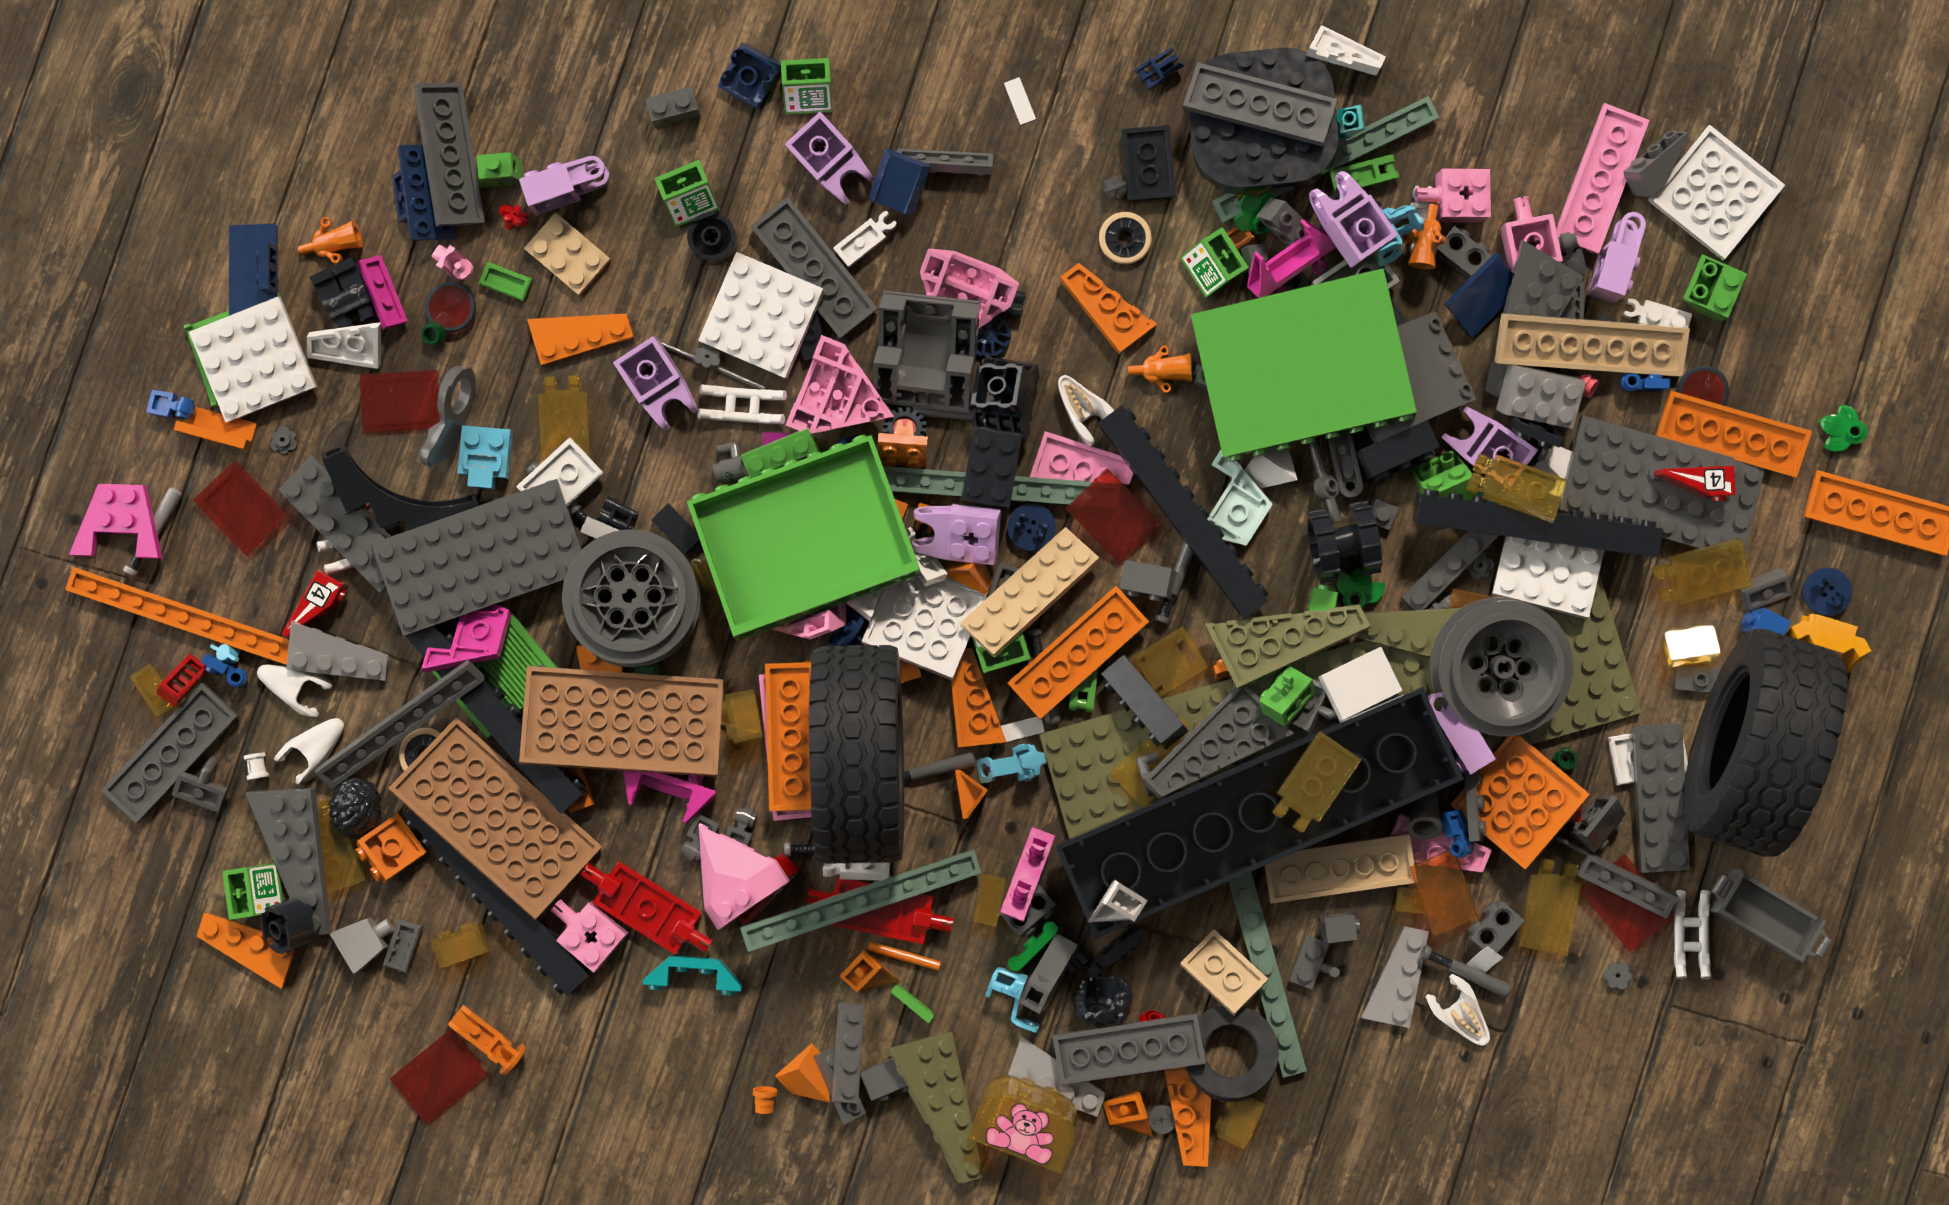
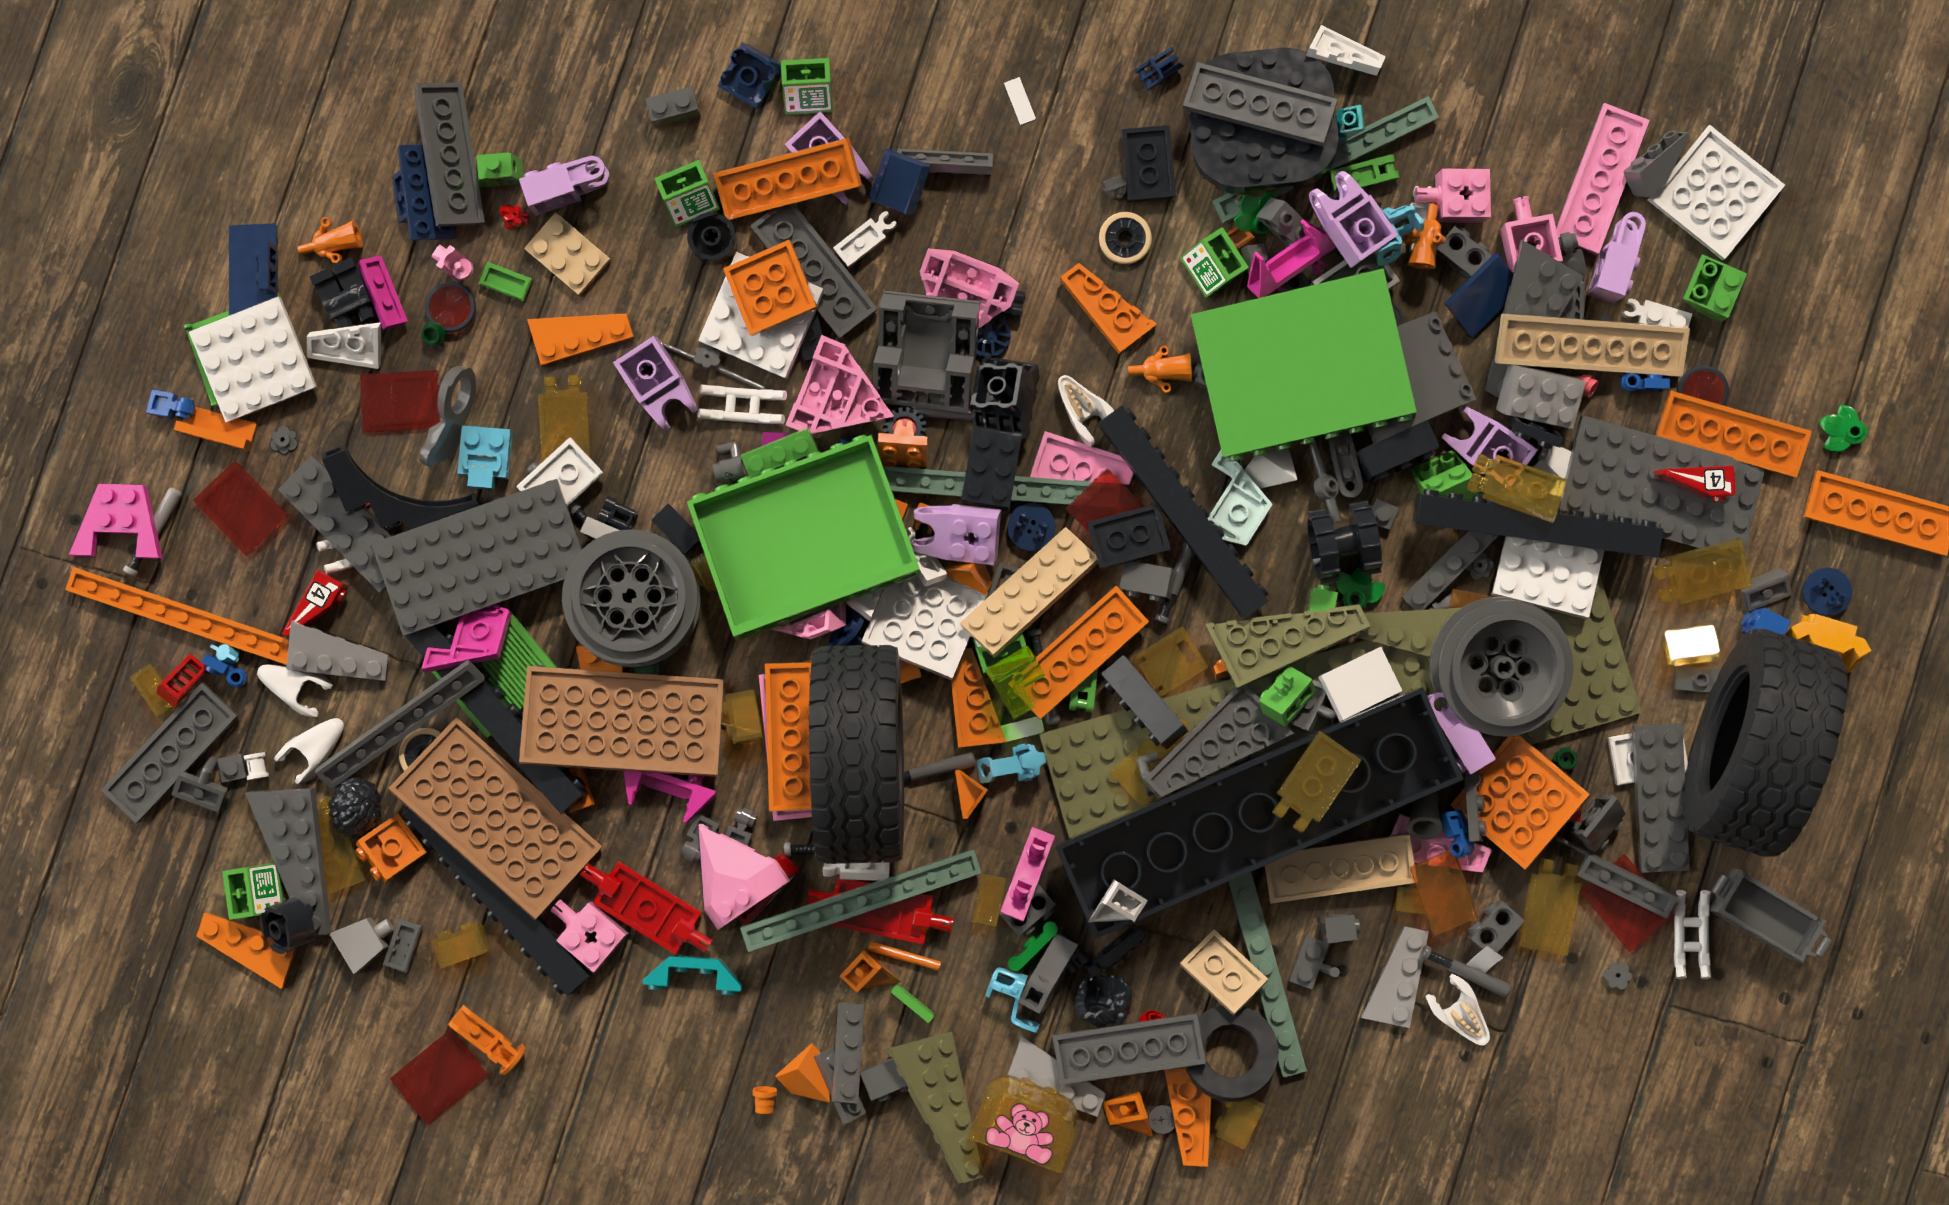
(232, 768): none -> dark grey plate
(770, 288): none -> orange plate
(787, 179): none -> orange plate
(1012, 676): none -> clear neon green panel
(1128, 536): none -> black plate

